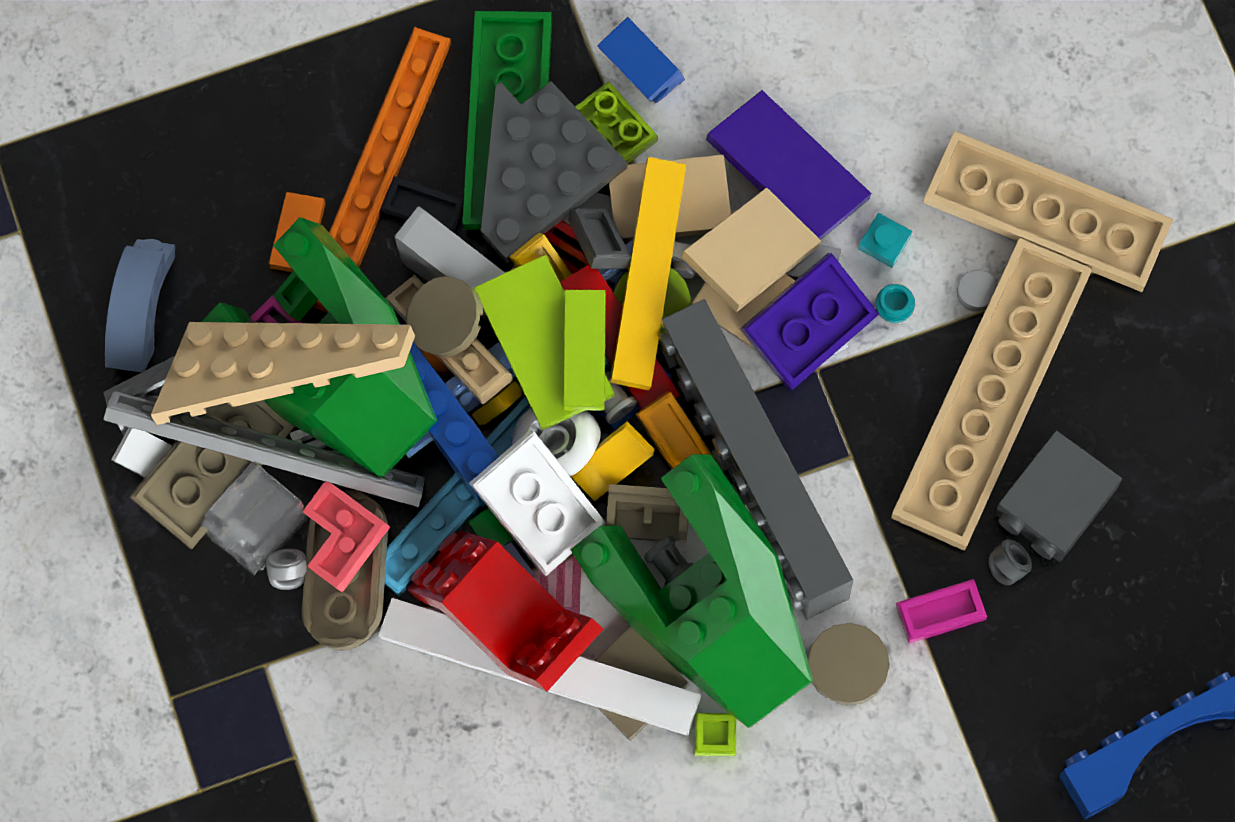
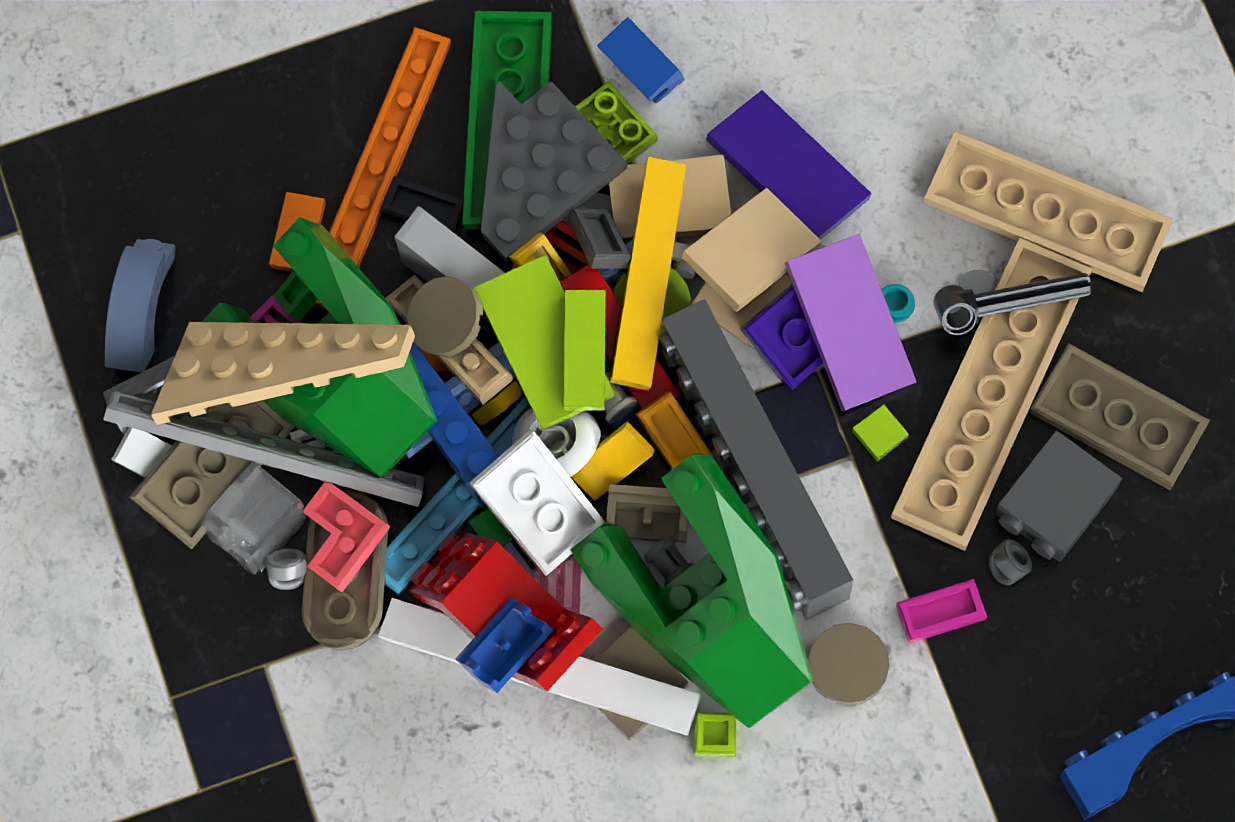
(503, 645): none -> blue hinge
(850, 322): none -> medium lavender tile
(880, 433): none -> lime tile
(885, 240): teal plate -> none
(1003, 300): none -> black axle
(1119, 416): none -> dark tan tile

